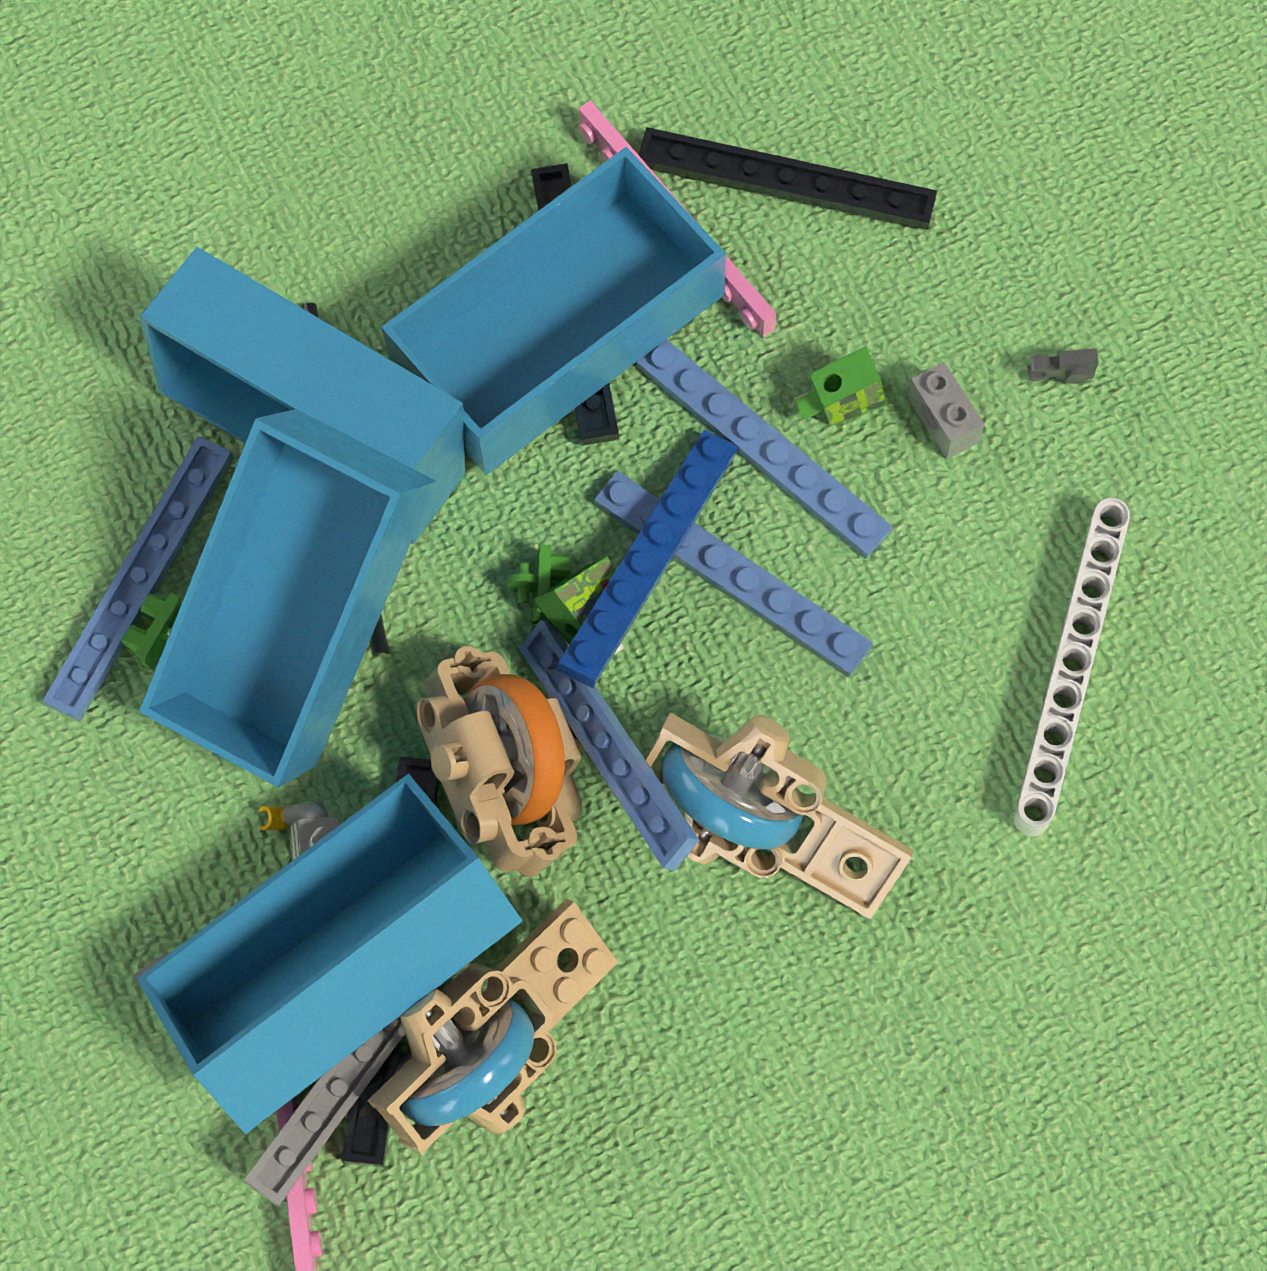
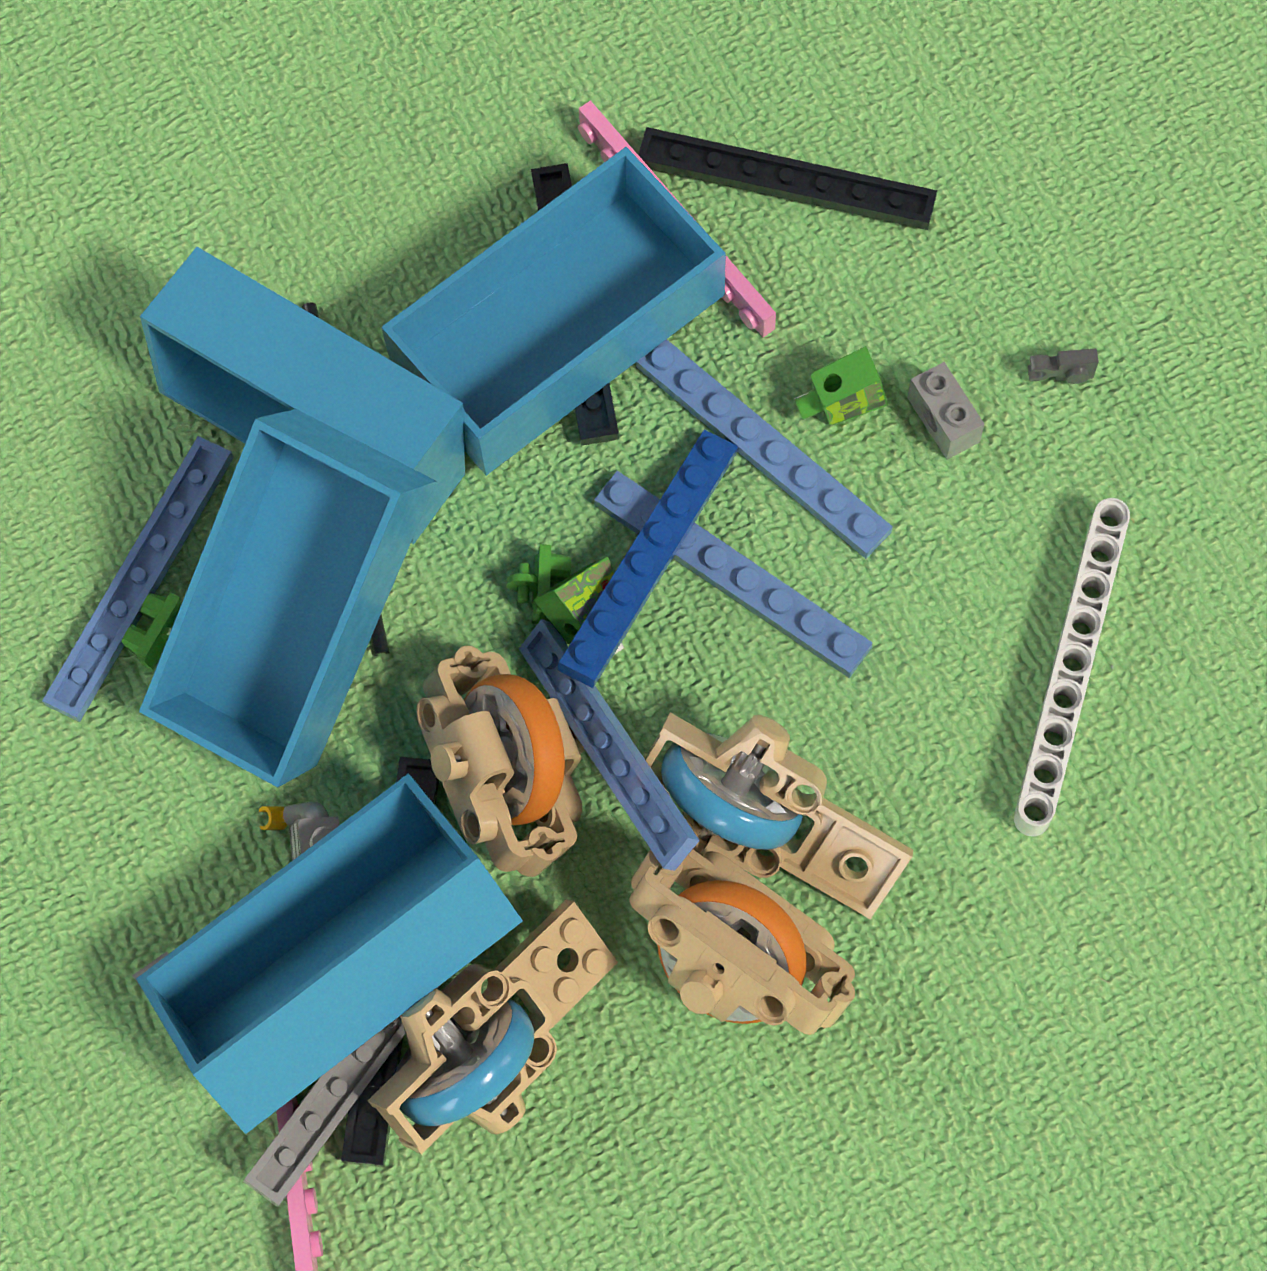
(740, 945): none -> tan piece

